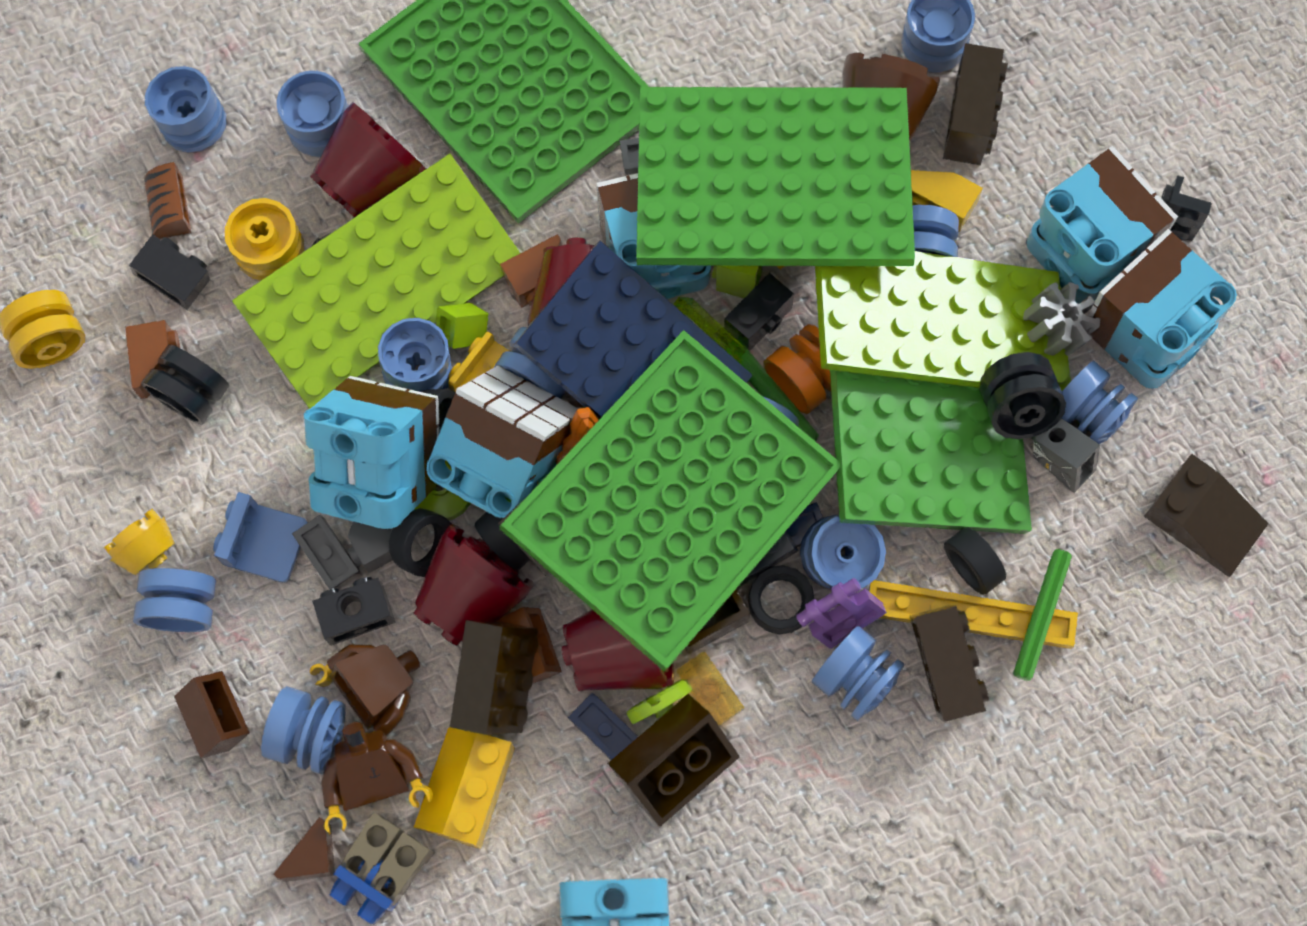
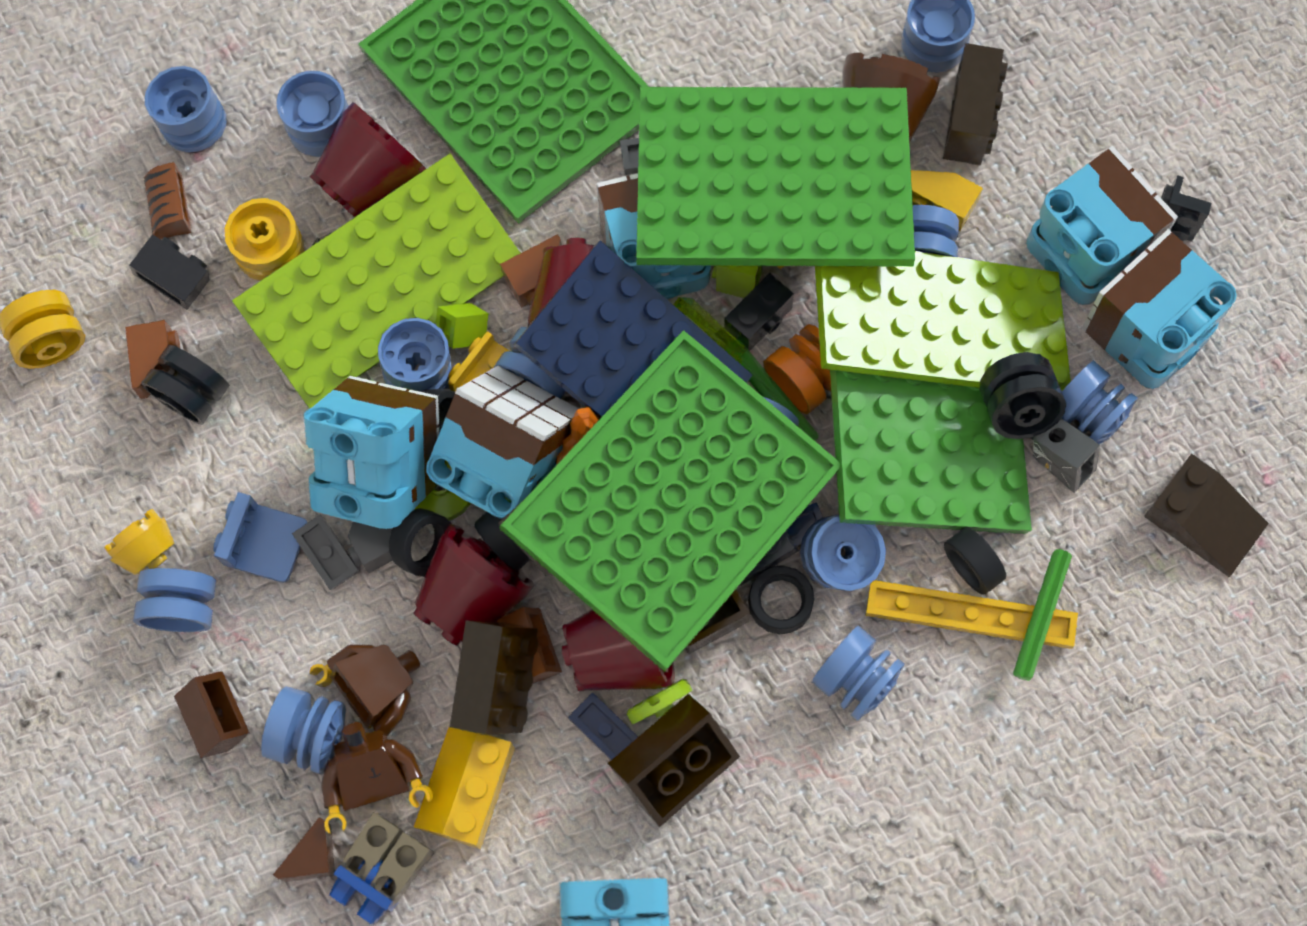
(374, 610): black brick -> none
(710, 688): clear yellow plate -> none
(854, 611): medium lavender plate -> none
(949, 662): dark brown brick -> none
(1061, 319): light grey gear -> none

